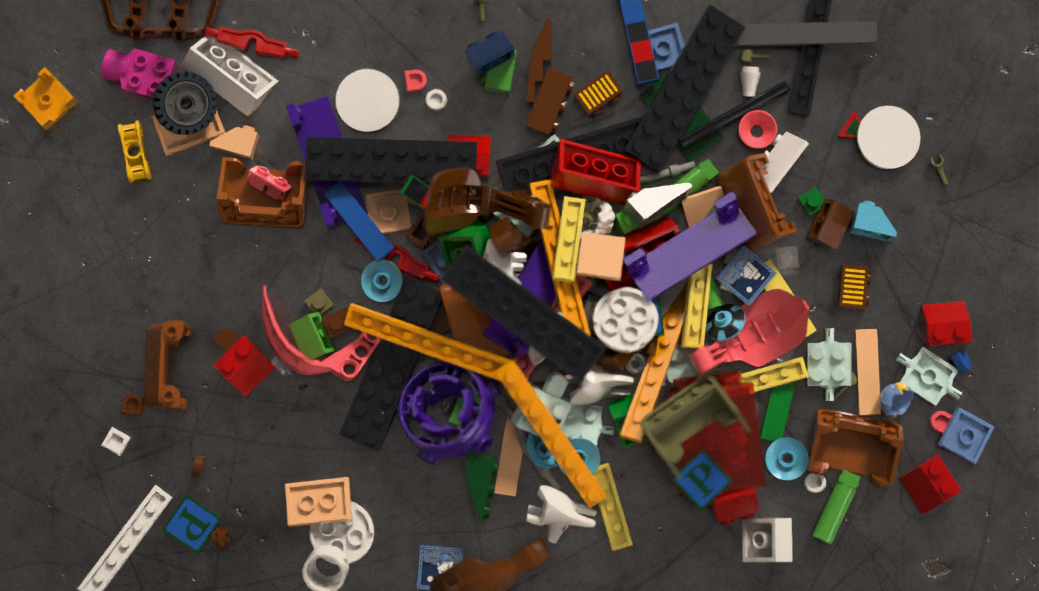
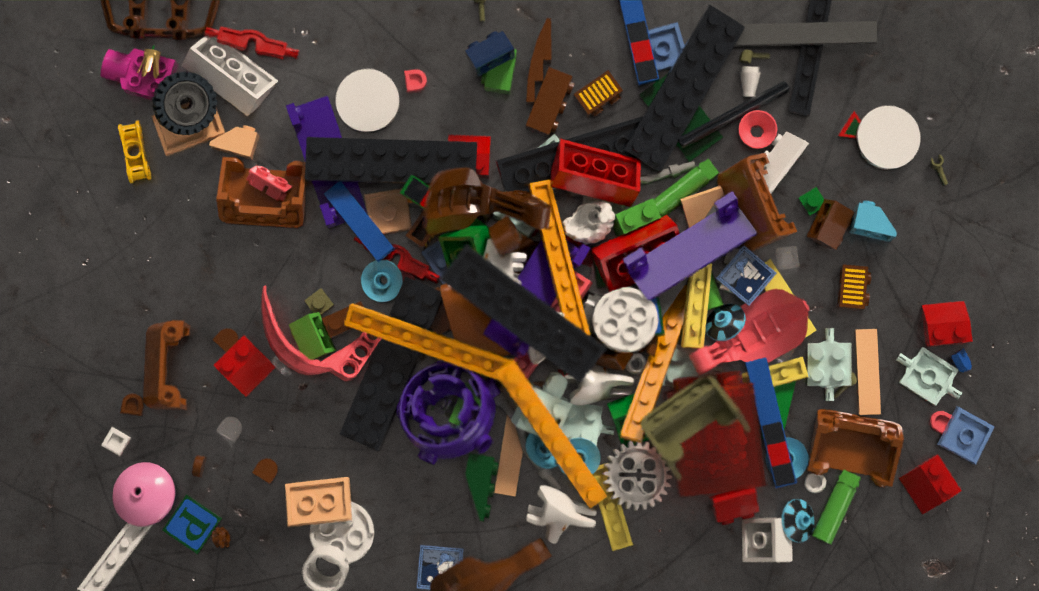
(46, 99): light orange panel -> none
(150, 56): none -> pearl gold piece
(155, 497): none -> bright pink dish
(230, 428): none -> clear tile
(266, 470): none -> reddish brown tile
(436, 100): white tile -> none
(569, 239): light yellow tile -> none
(589, 214): olive hand -> none
(601, 256): light nougat tile -> none
(636, 494): none -> white gear
(654, 201): slope -> none
(702, 479): tile -> none
(771, 423): none -> tile
(798, 520): none -> dish
(895, 399): medium blue hair -> none

